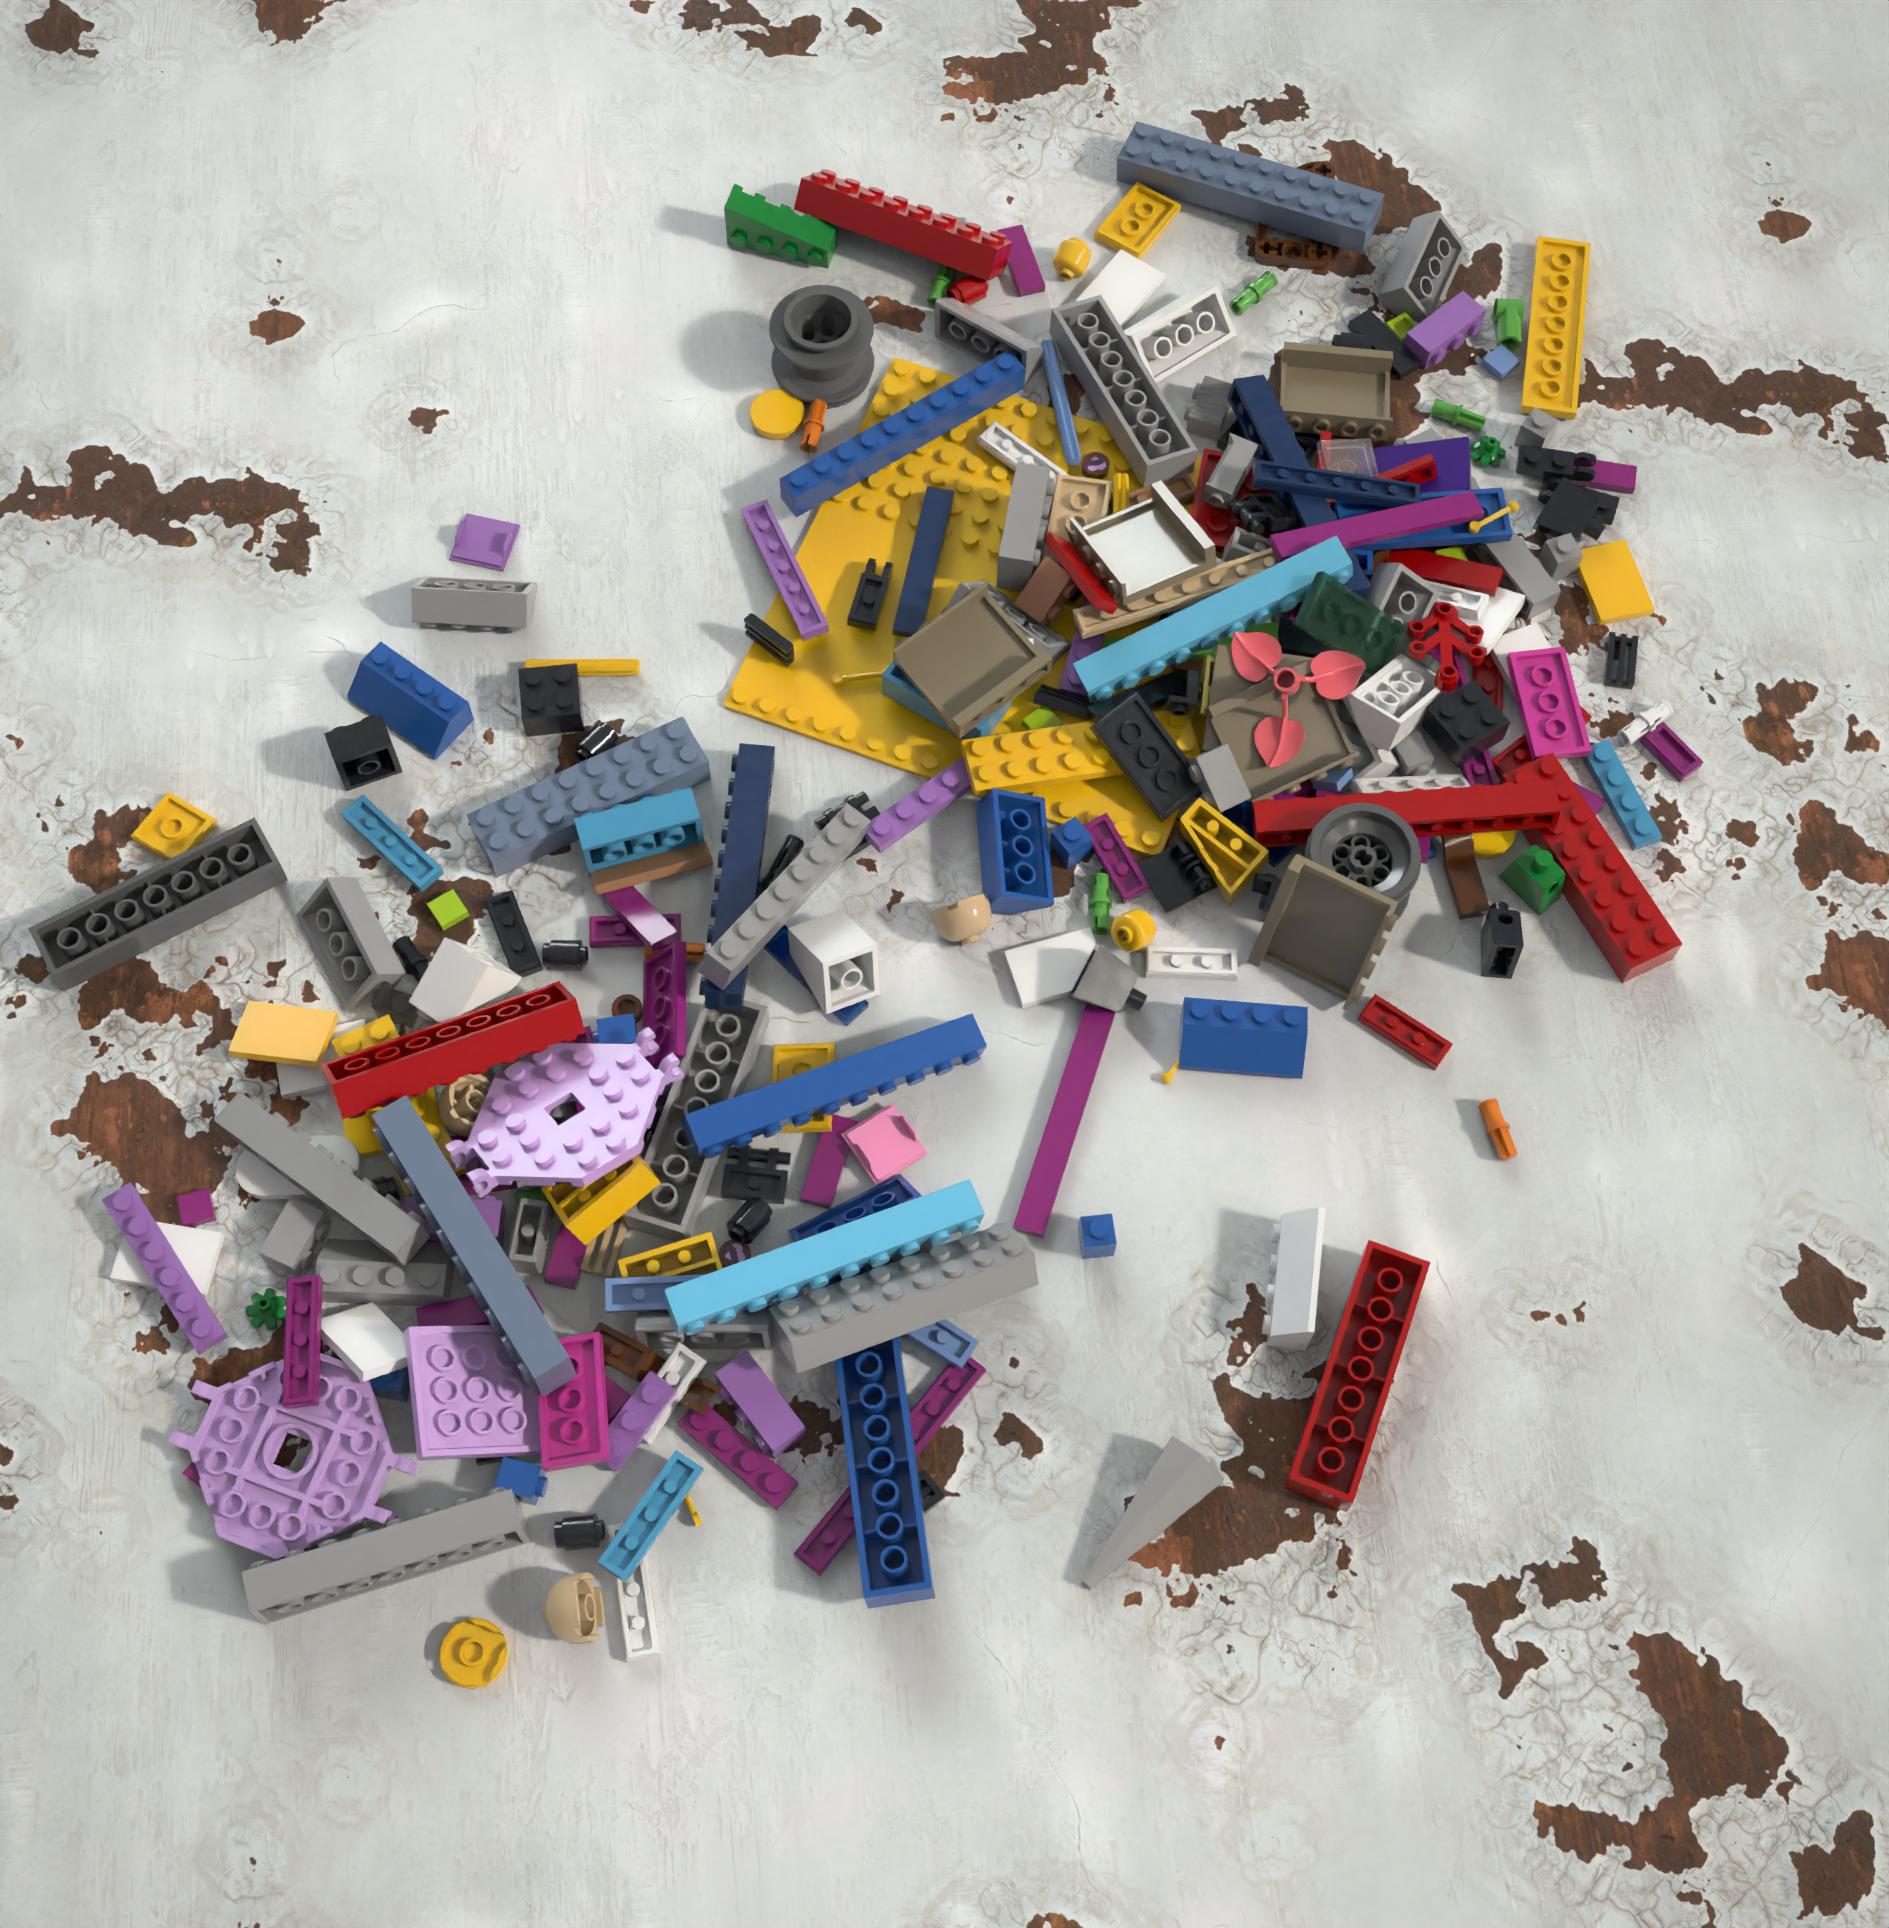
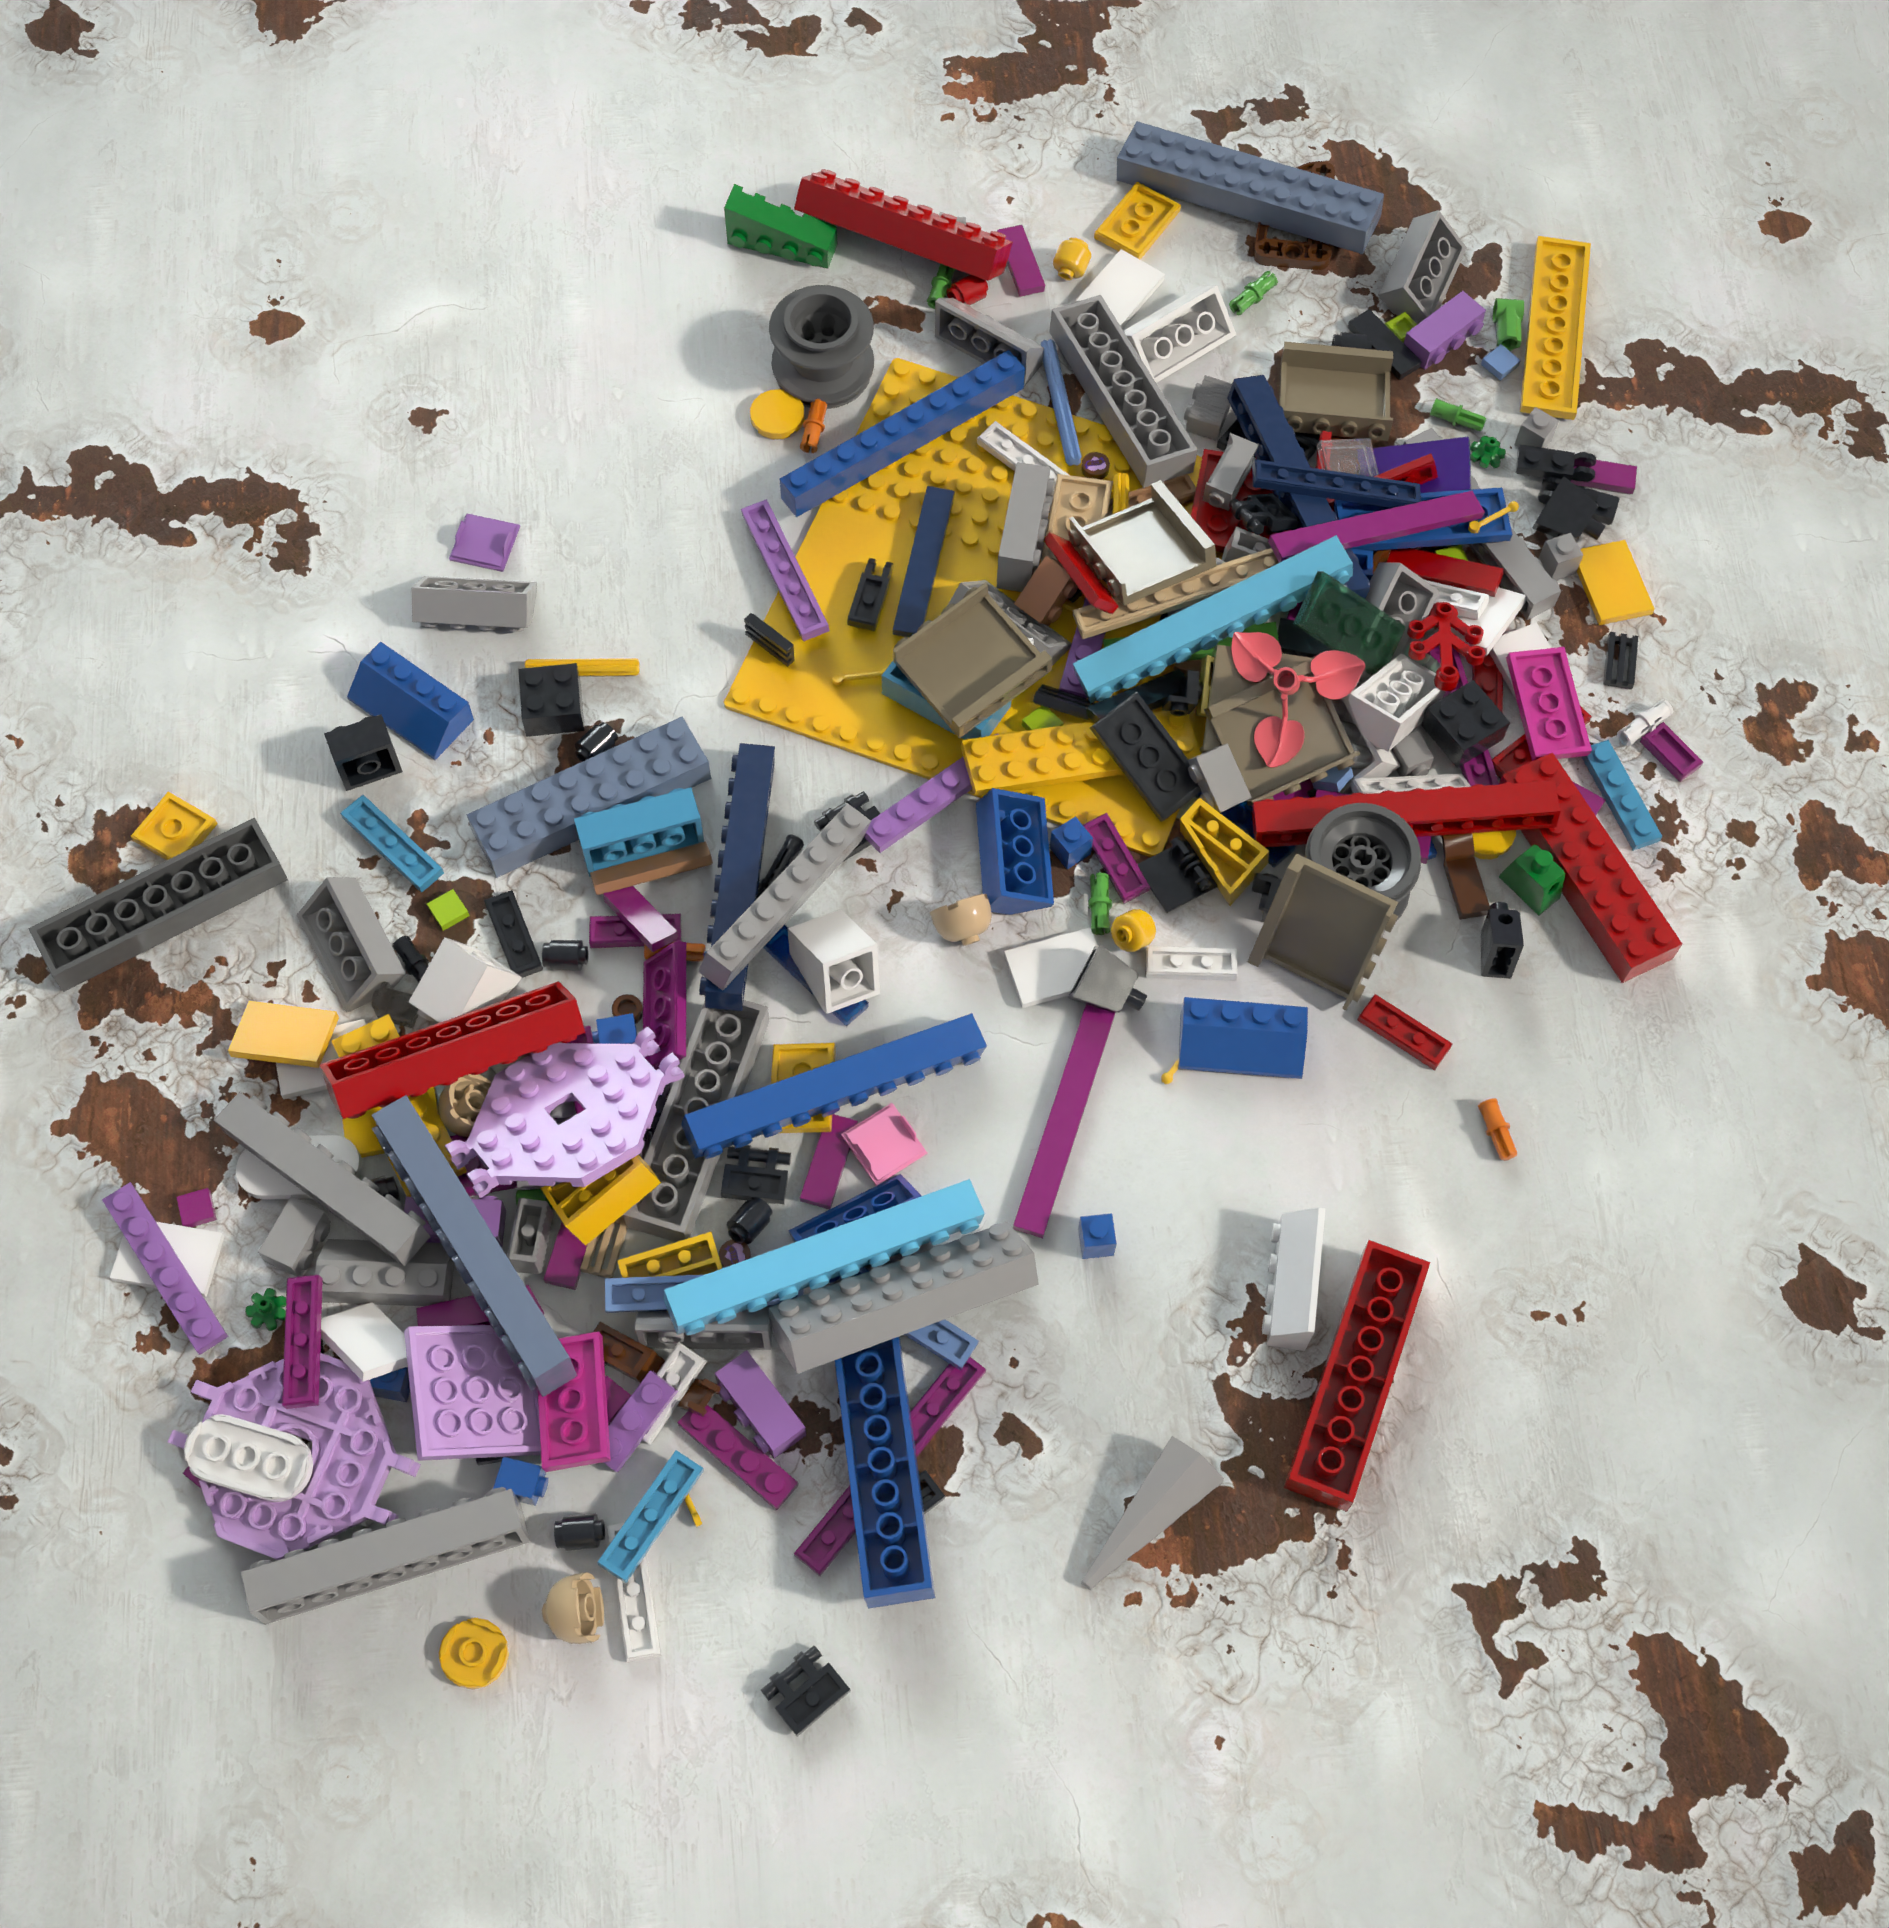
(248, 1458): none -> white tile
(812, 1698): none -> black plate

